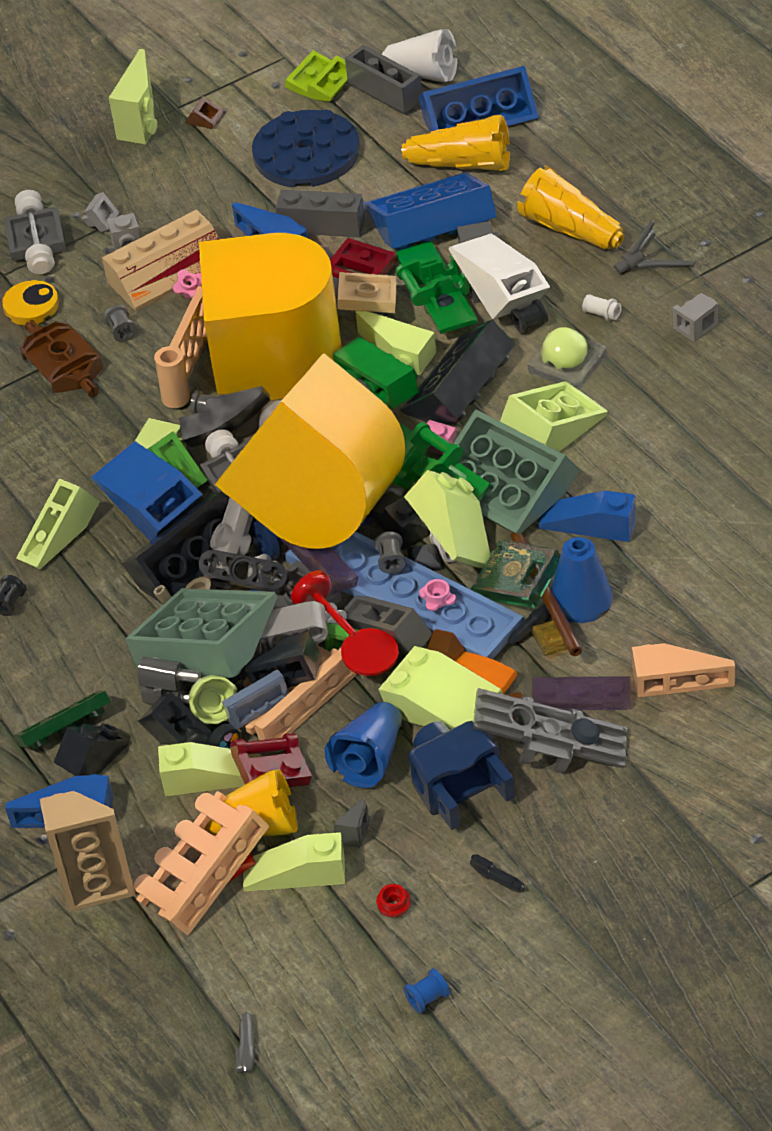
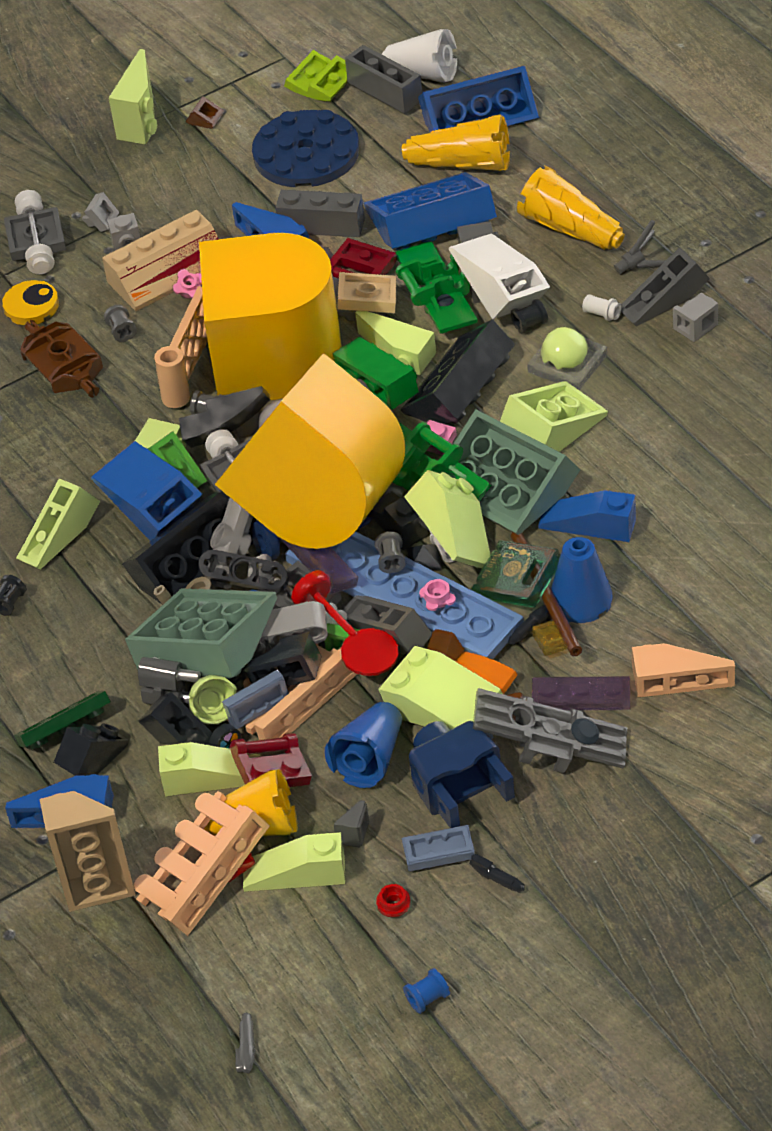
(438, 848): none -> sand blue plate
(667, 287): none -> dark grey slope

